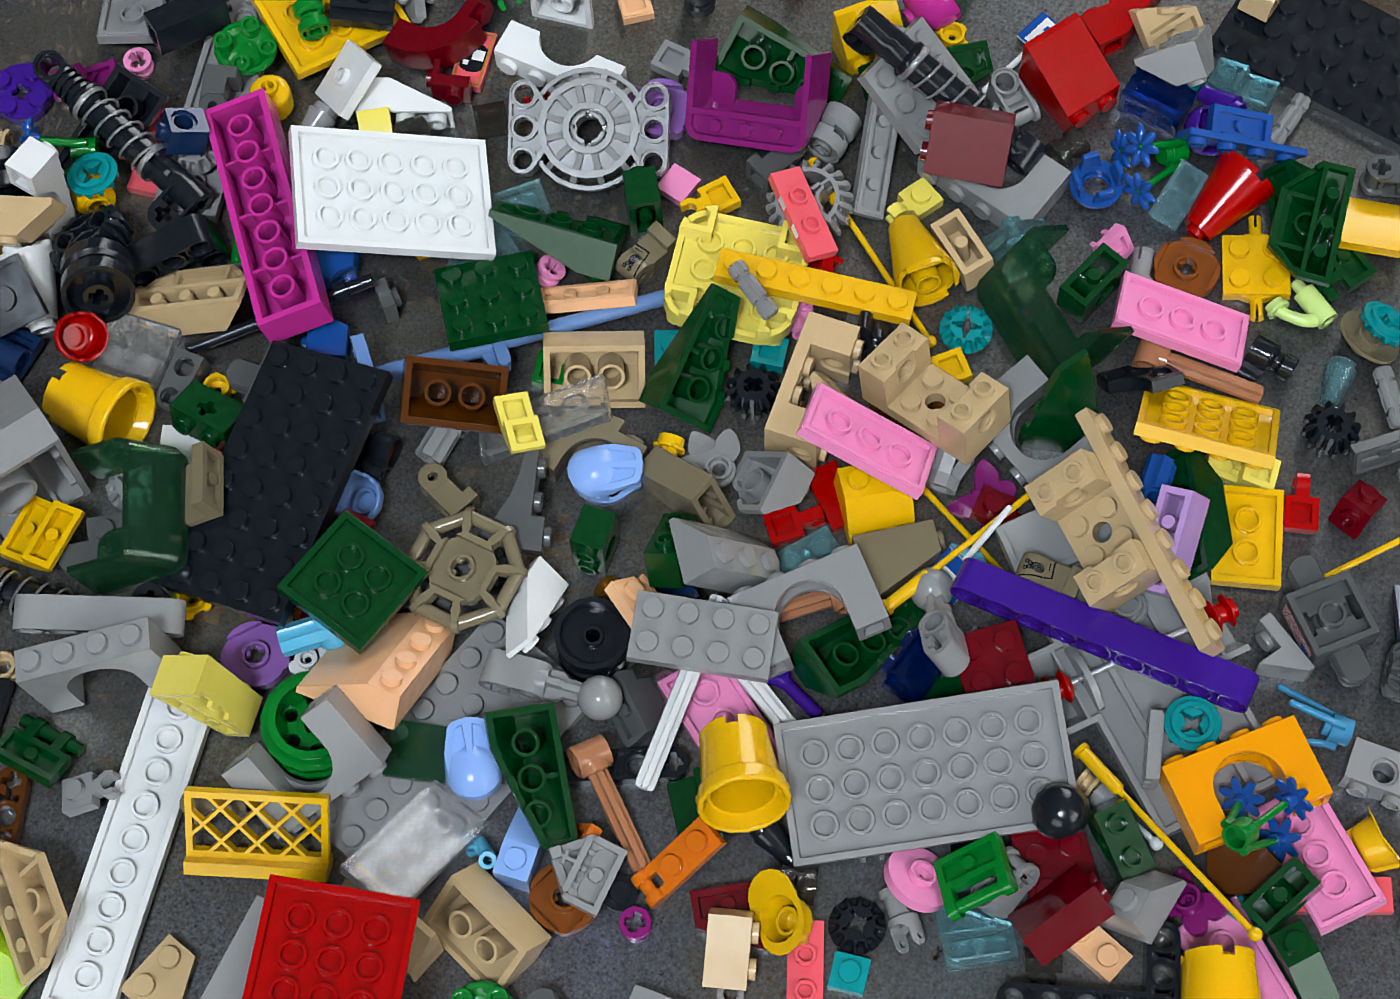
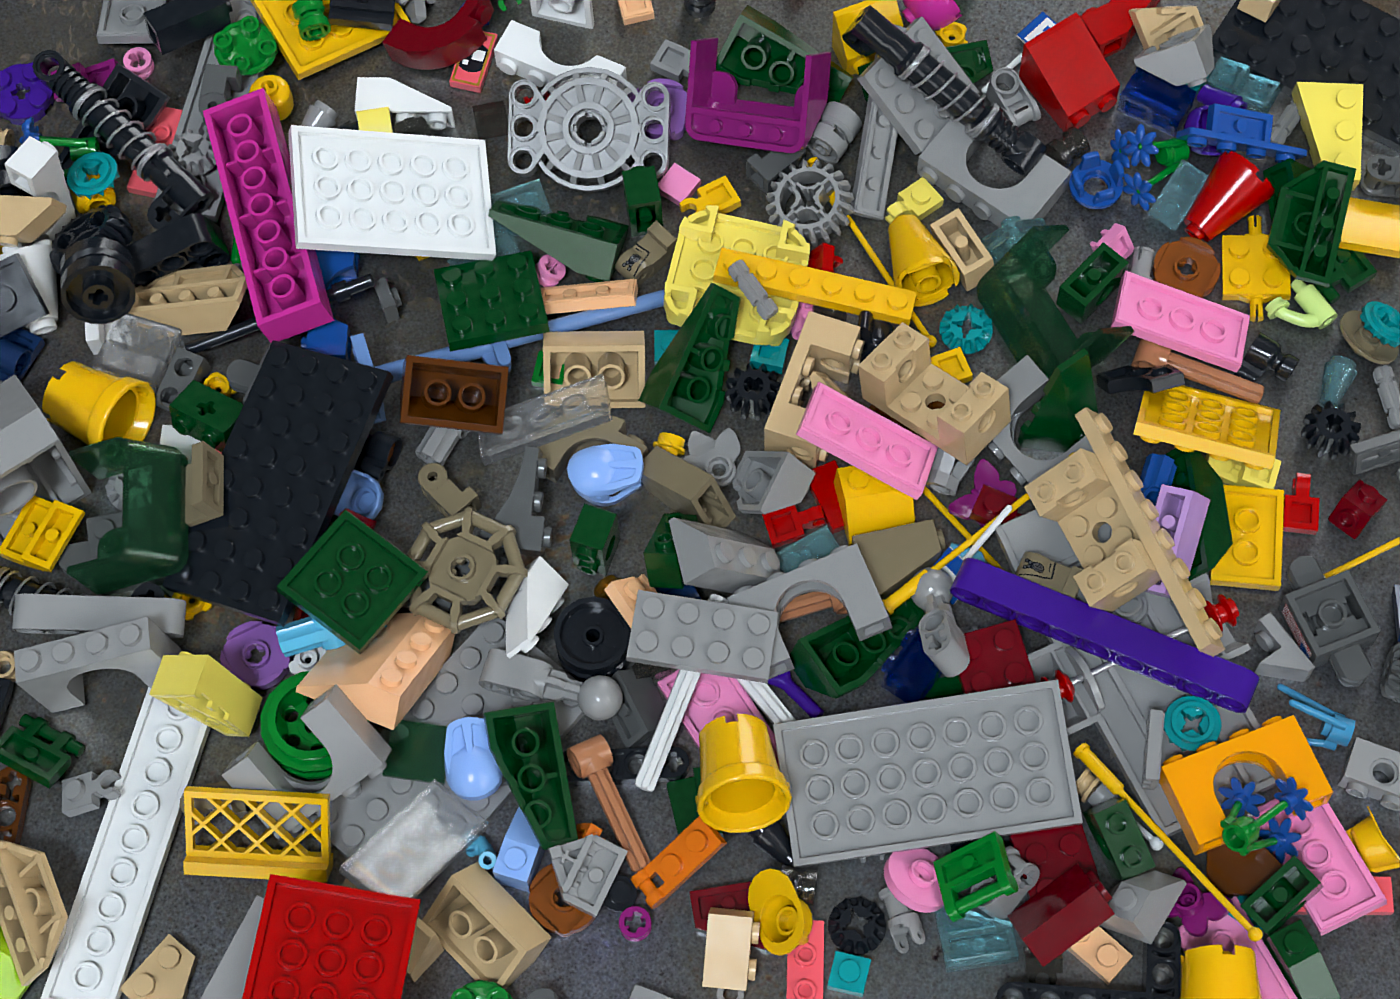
(81, 336): red hair -> none
(183, 131): dark blue brick -> none
(348, 79): white plate -> none
(448, 88): dark red bracket -> none
(518, 423): light yellow slope -> none
(802, 214): coral plate -> none
(967, 143): dark red brick -> none
(1060, 811): black hair -> none
(1332, 122): none -> light yellow wedge

